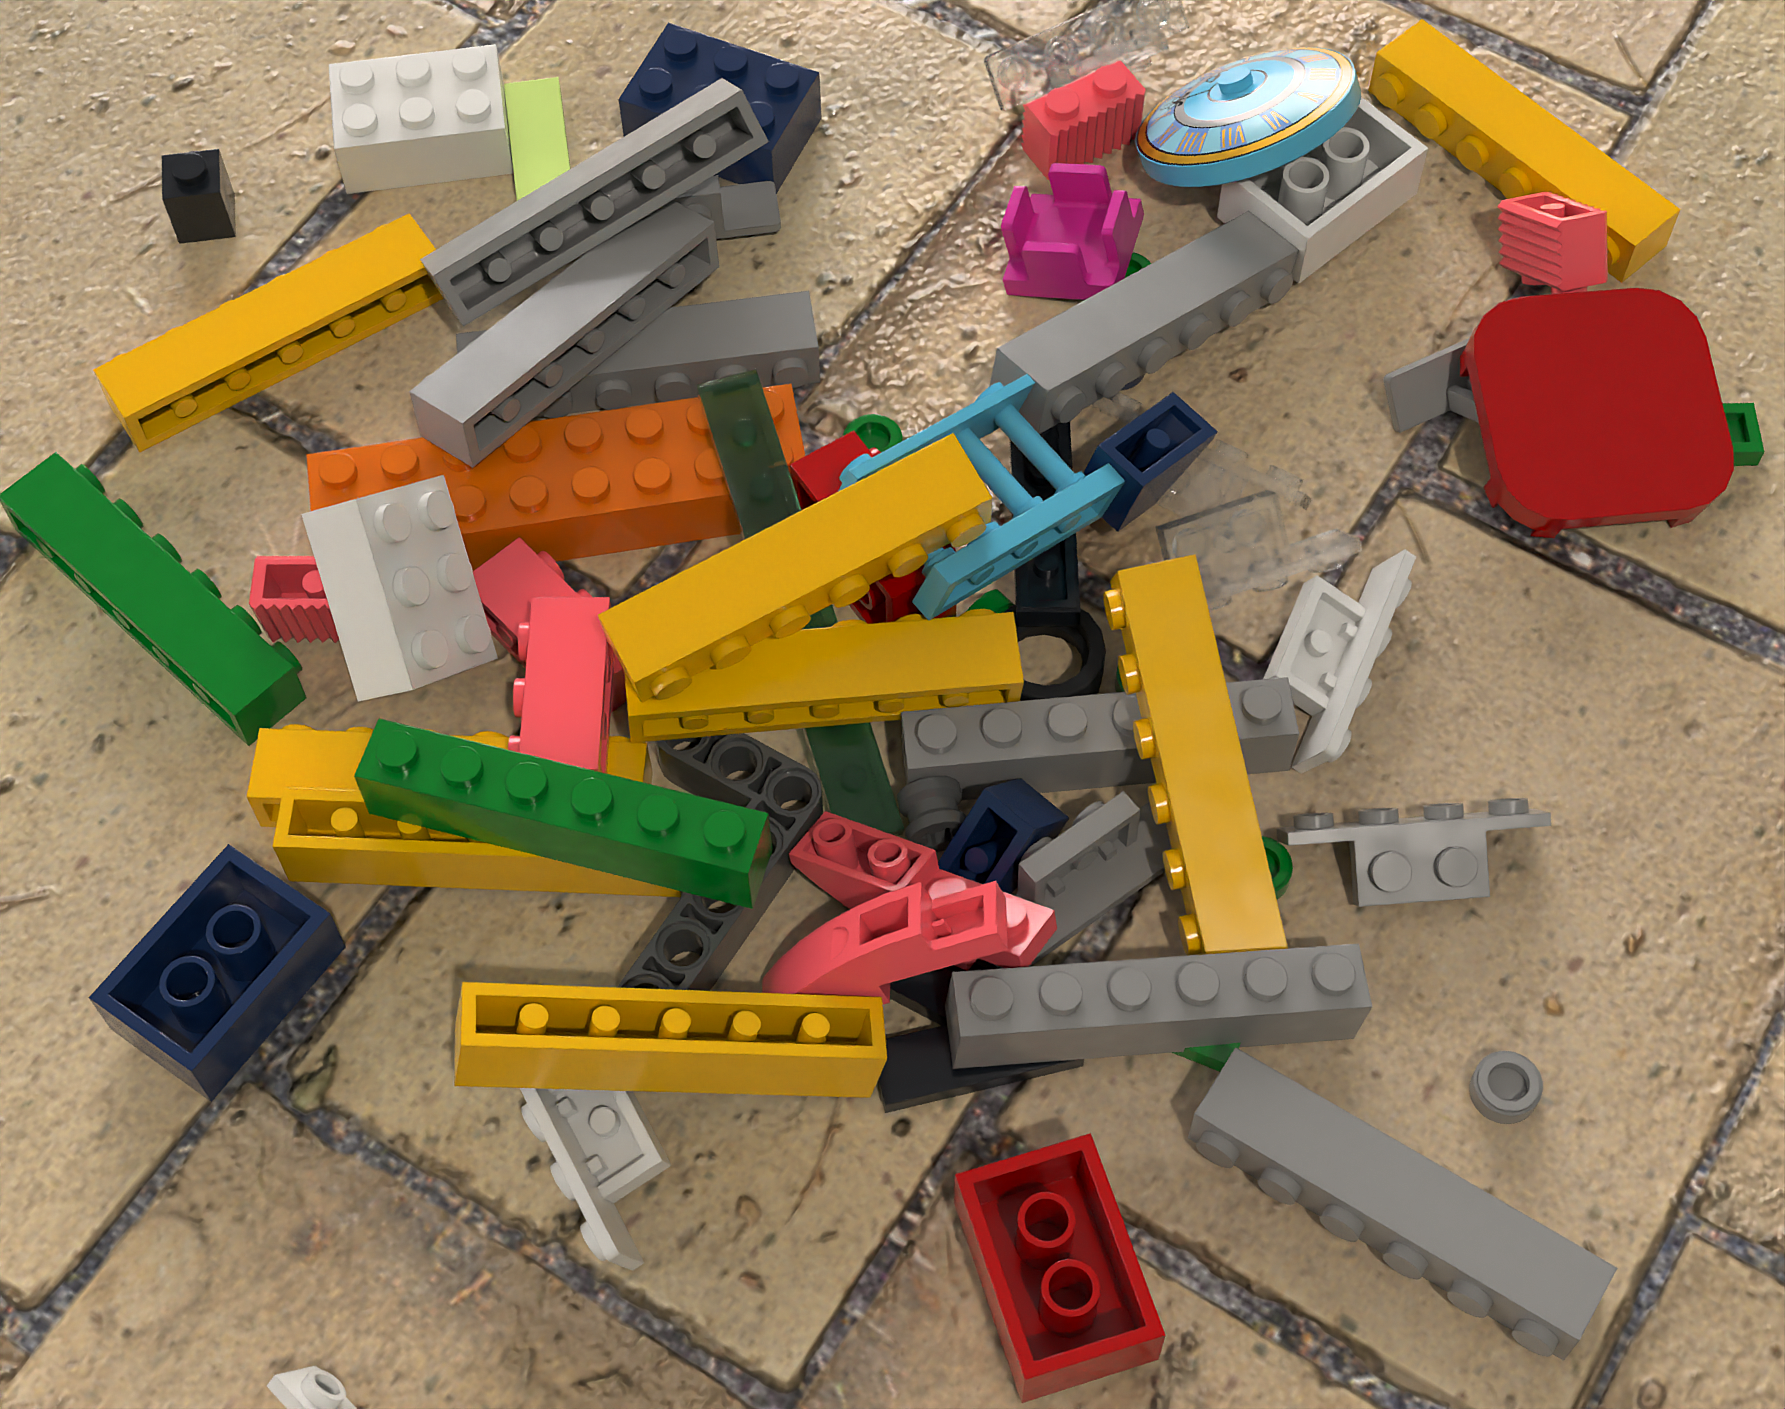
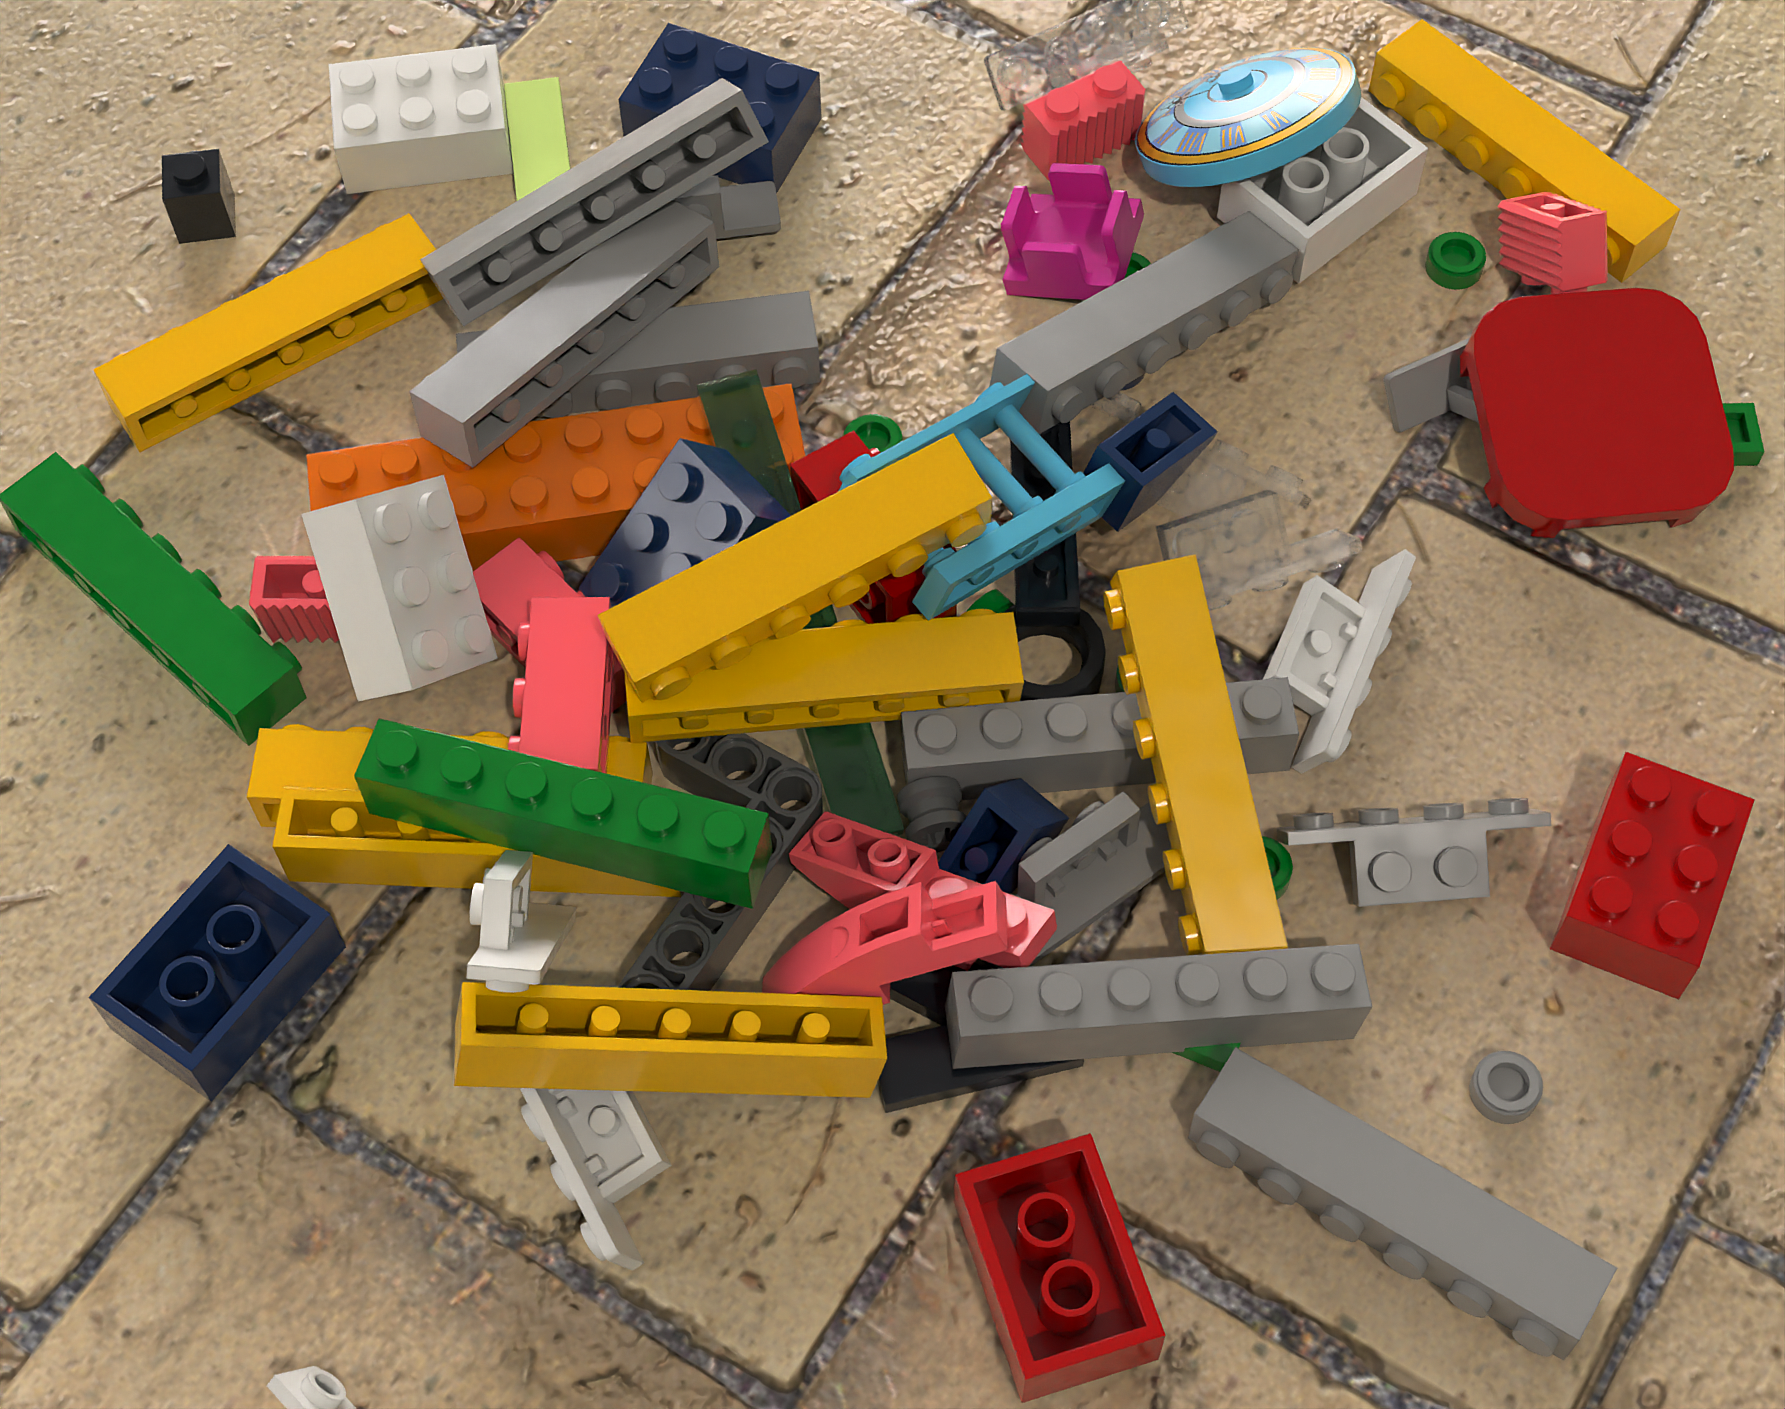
(515, 935): none -> white bracket
(684, 516): none -> dark blue brick
(1455, 260): none -> green tile
(1653, 875): none -> red brick

